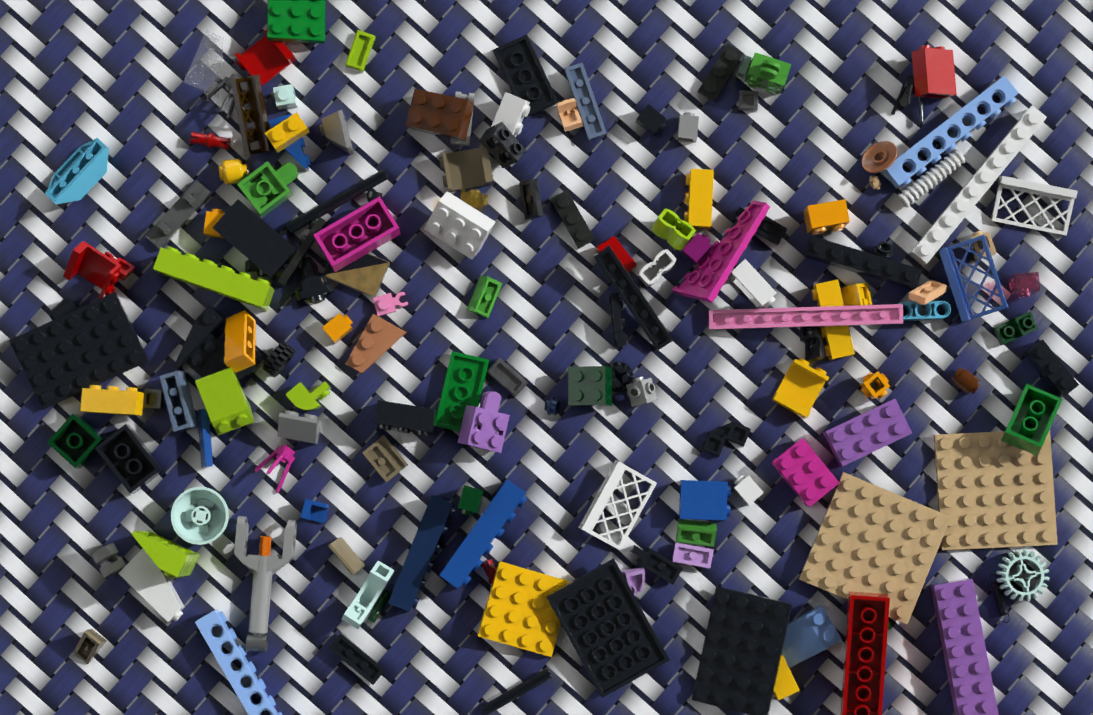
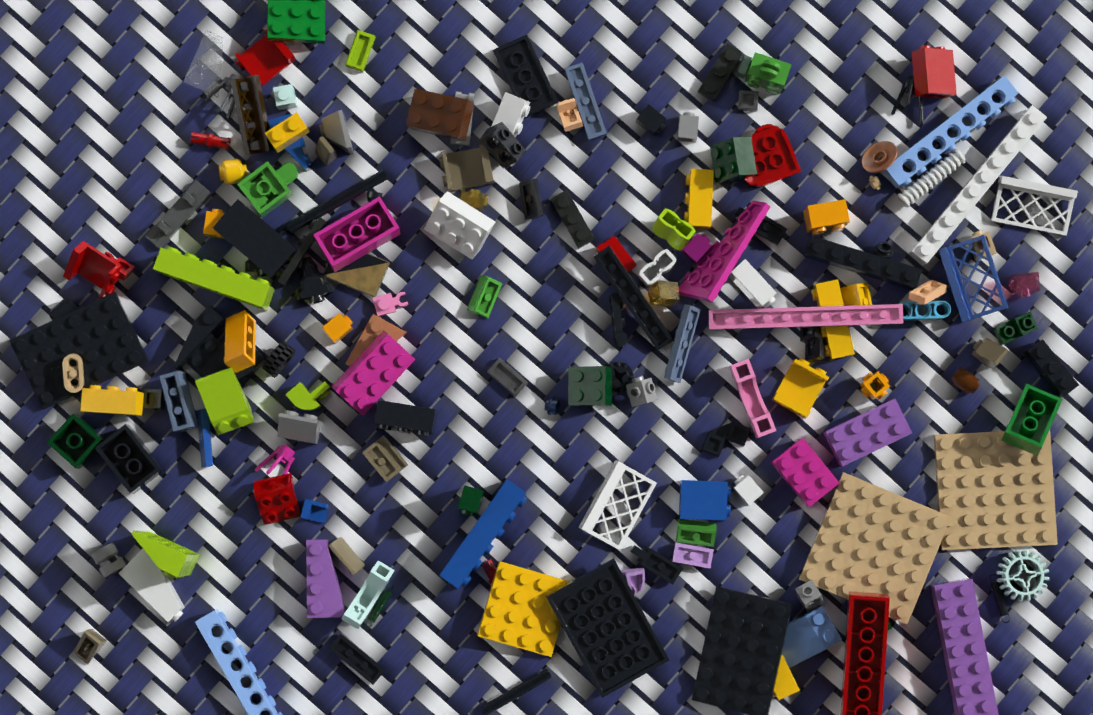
(73, 372): none -> tan plate
(79, 173): medium azure wedge -> none
(191, 522): light aqua piece -> none
(263, 568): light grey piece -> none
(276, 498): none -> red bracket
(323, 586): none -> medium lavender wedge
(325, 151): none -> dark tan slope
(373, 373): none -> dark pink brick
(421, 553): dark blue brick -> none
(461, 388): green plate -> none
(484, 425): medium lavender brick -> none
(664, 293): none -> clear yellow brick
(682, 343): none -> sand blue plate
(733, 159): none -> dark green brick
(751, 398): none -> bright pink arch
(772, 155): none -> red plate
(809, 596): none -> light grey brick
(989, 352): none -> dark tan slope

